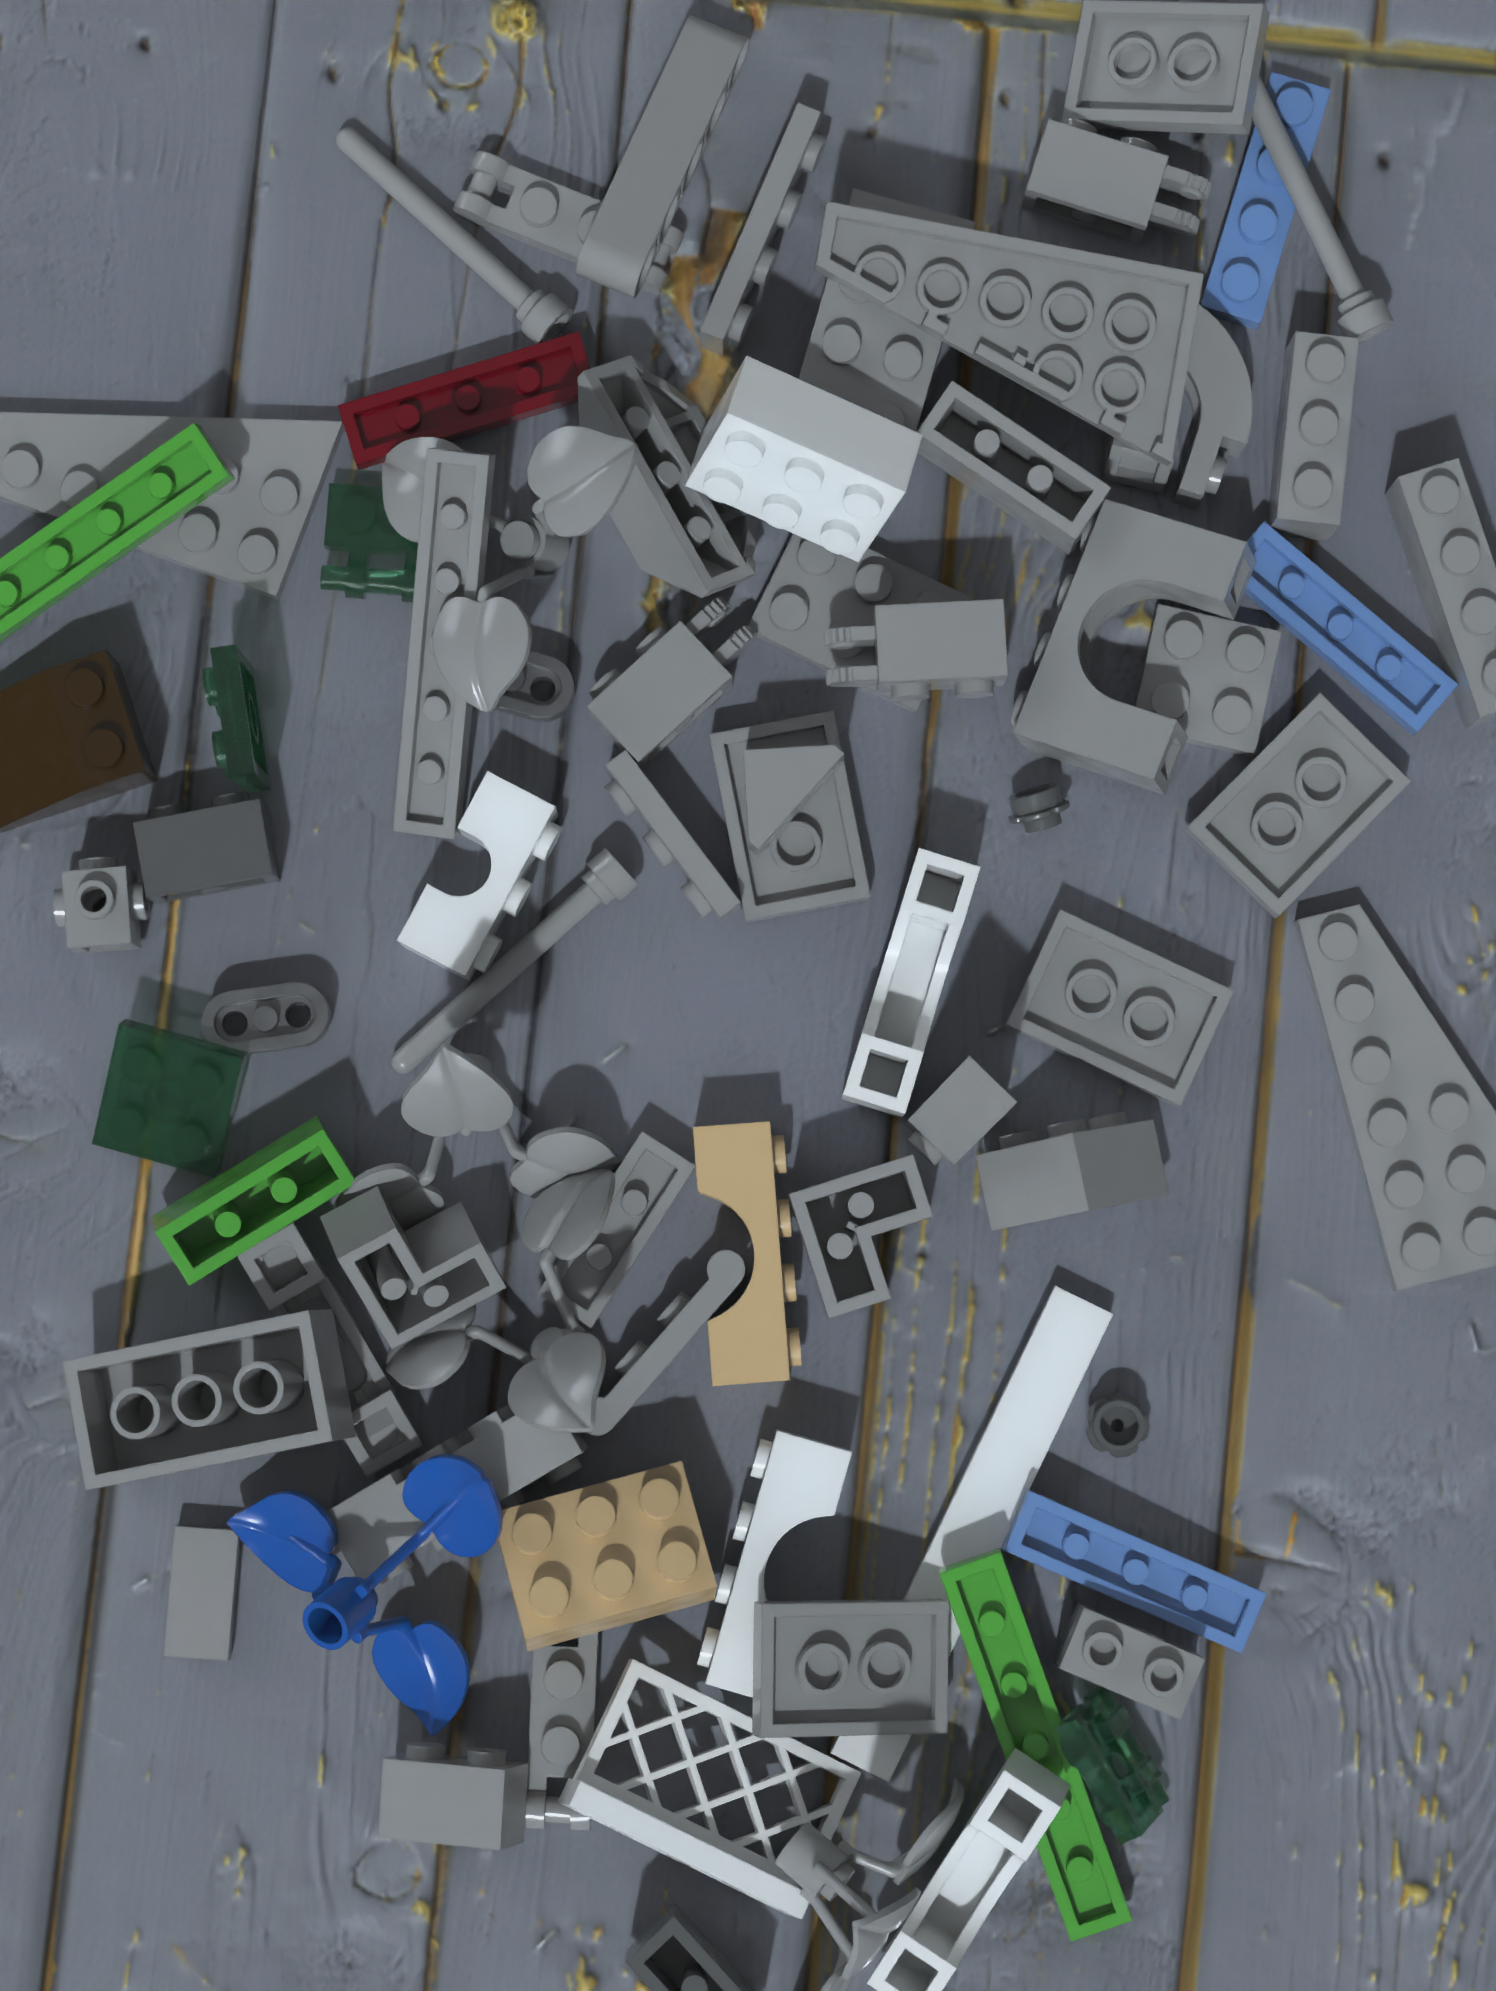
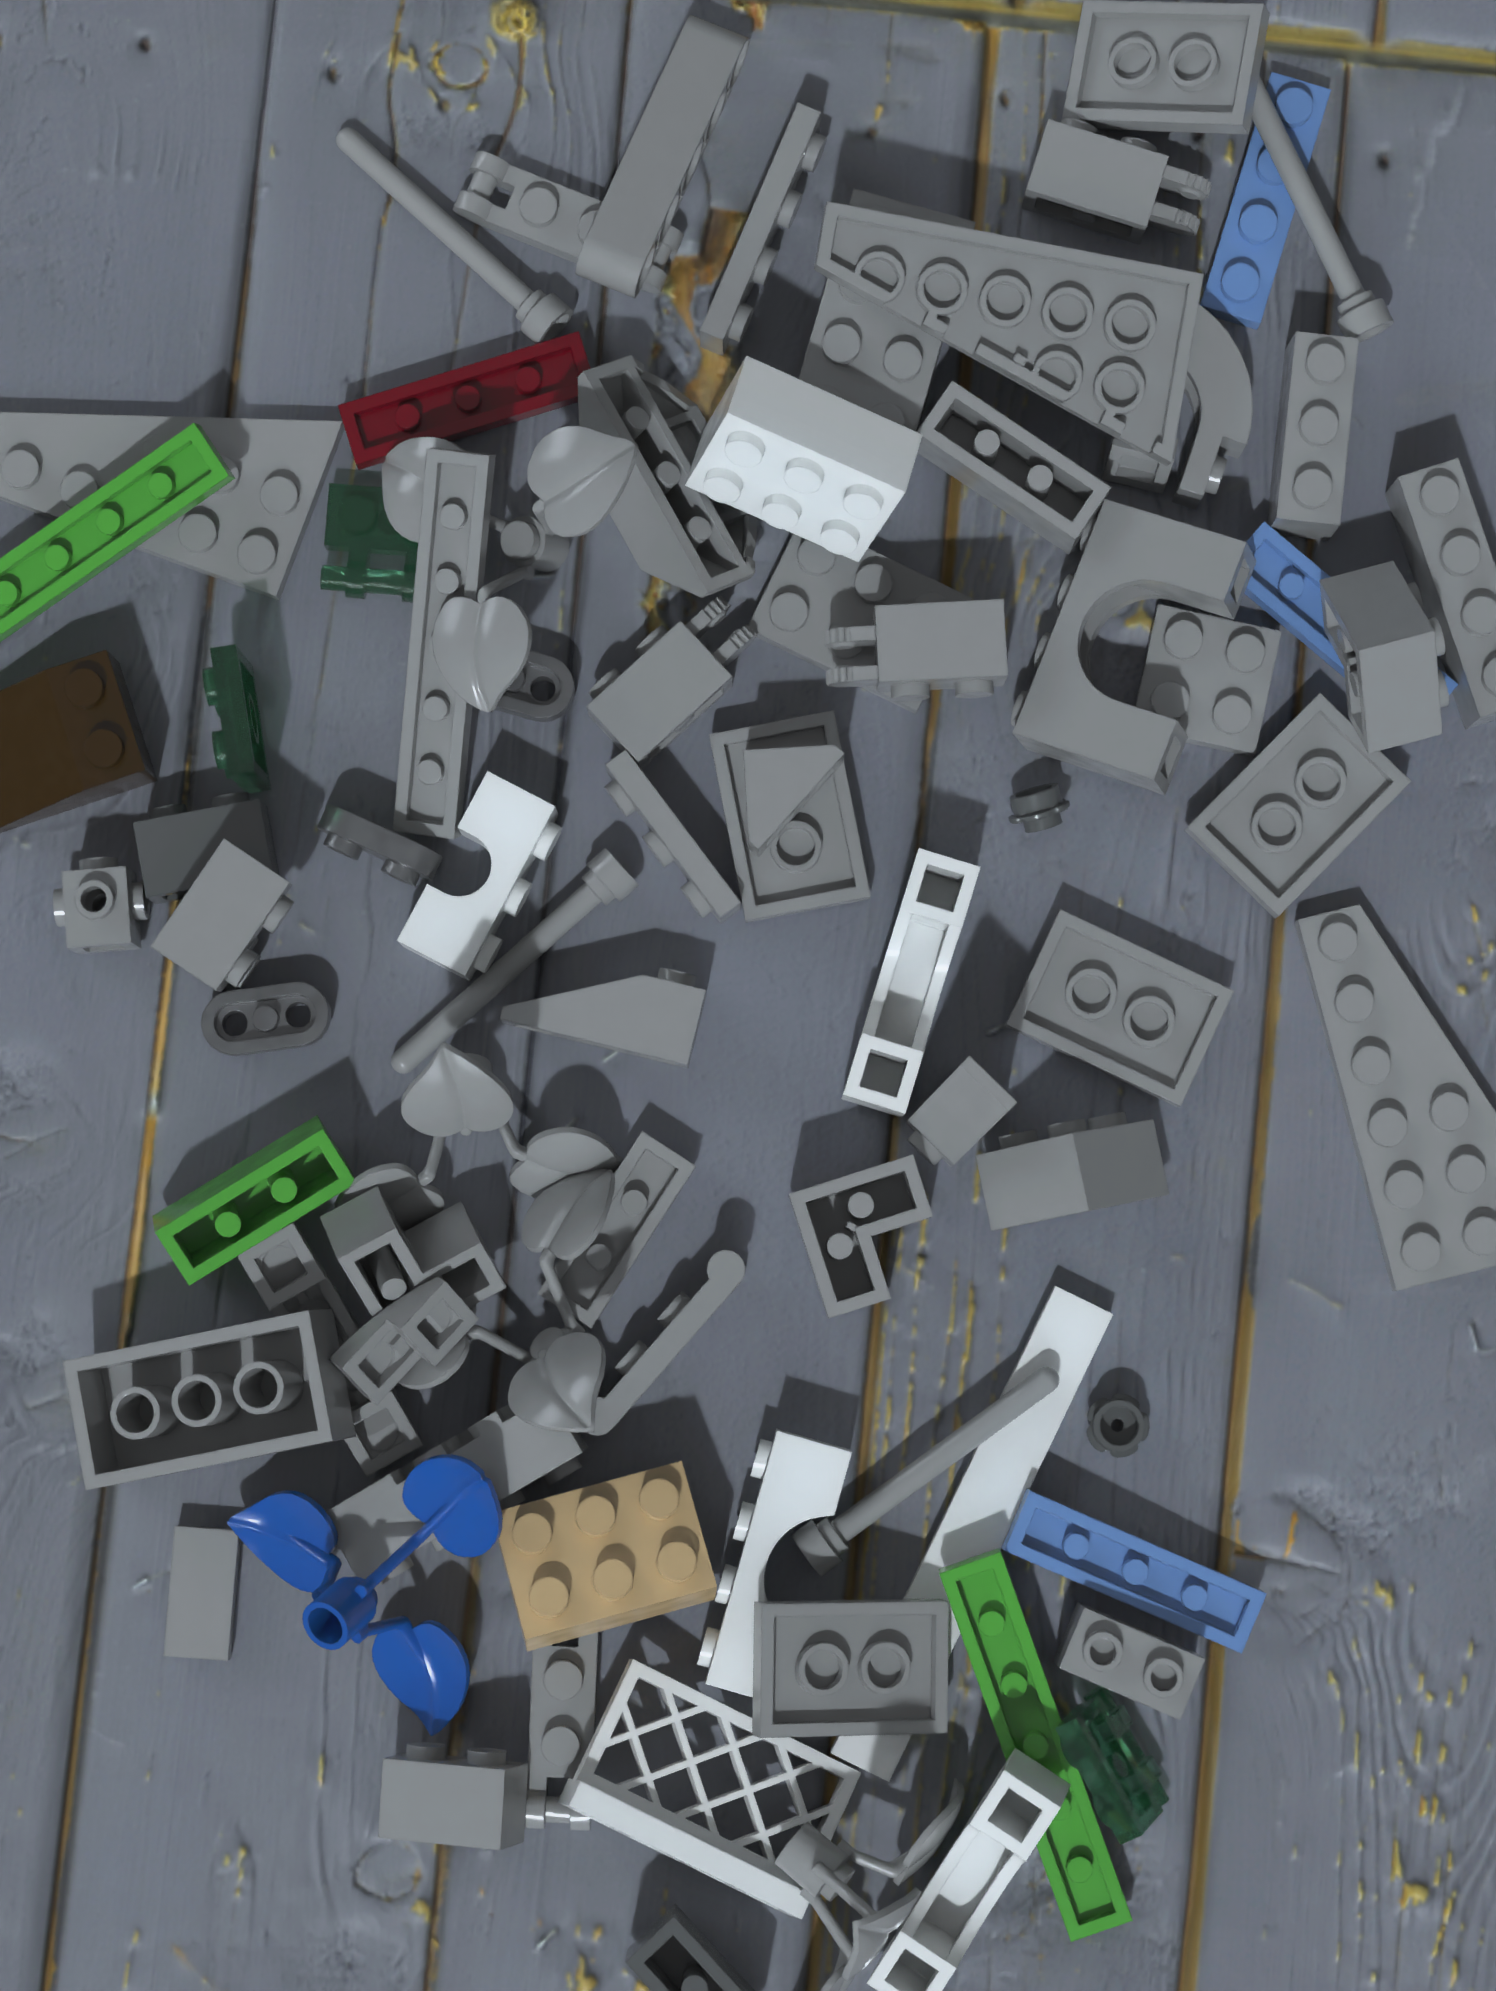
(169, 1098): clear green plate -> none
(222, 916): none -> light grey brick
(402, 857): none -> flat silver plate
(414, 1327): none -> light grey slope
(629, 1016): none -> light grey slope
(738, 1170): tan arch -> none
(828, 1539): none -> light grey piece
(1386, 655): none -> light grey brick

